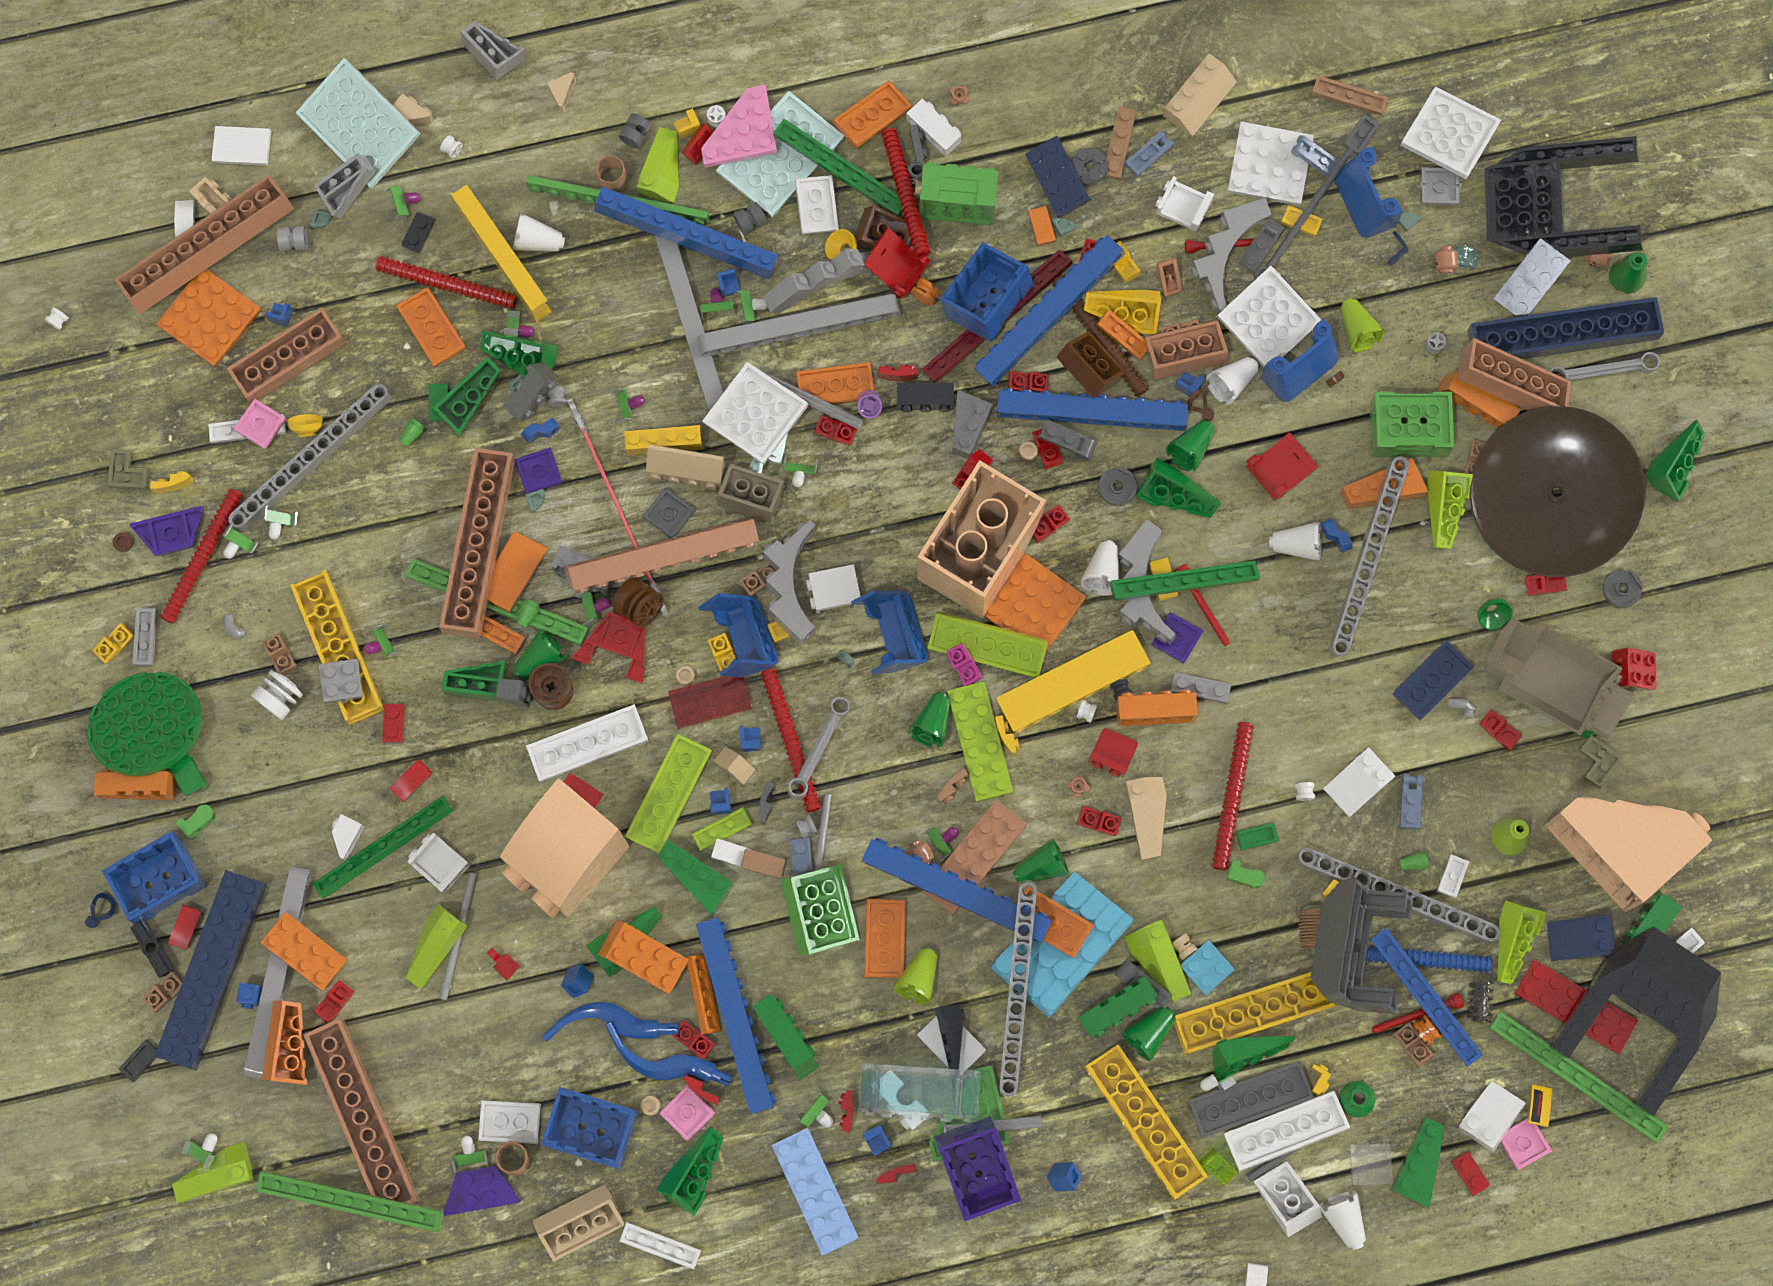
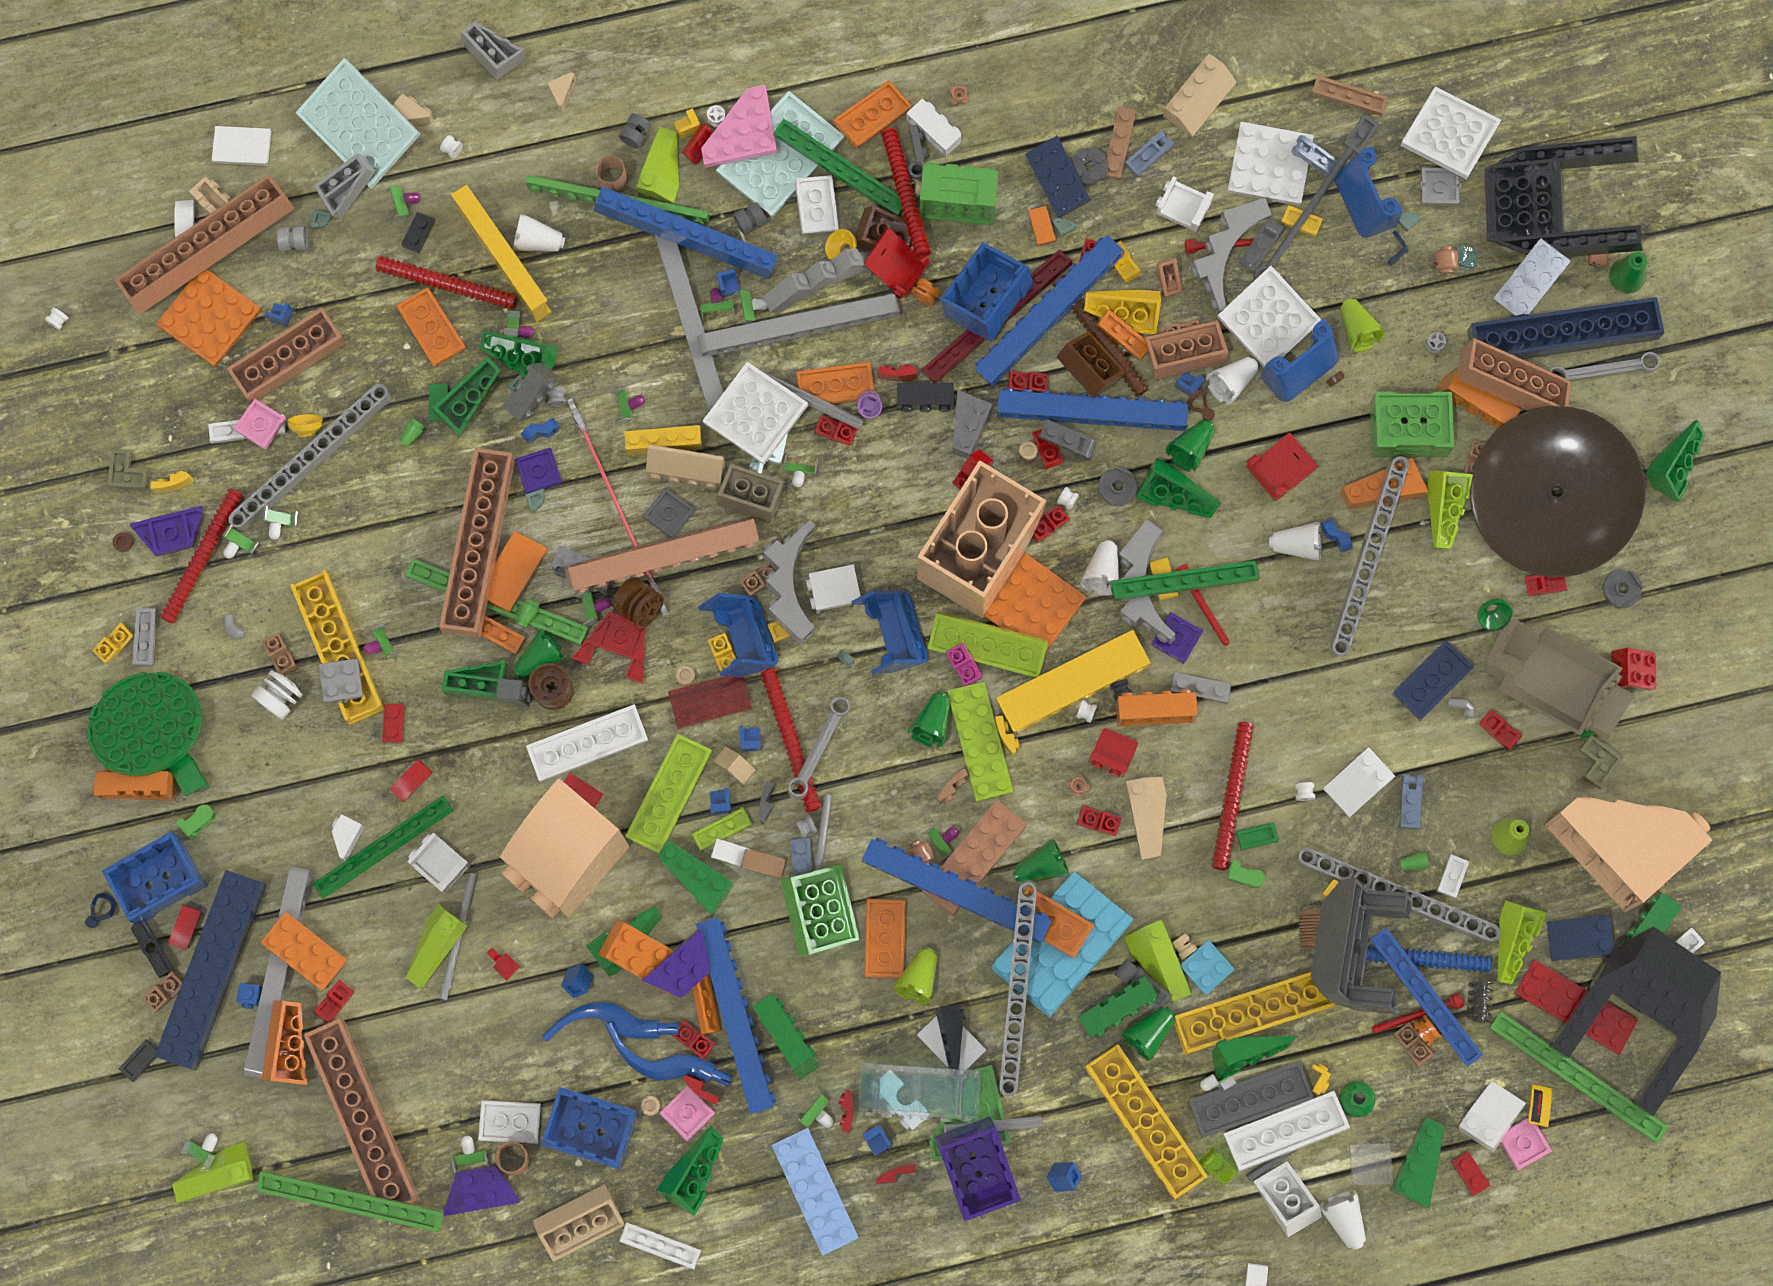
(682, 967): none -> dark purple wing
(1068, 498): none -> white wheel

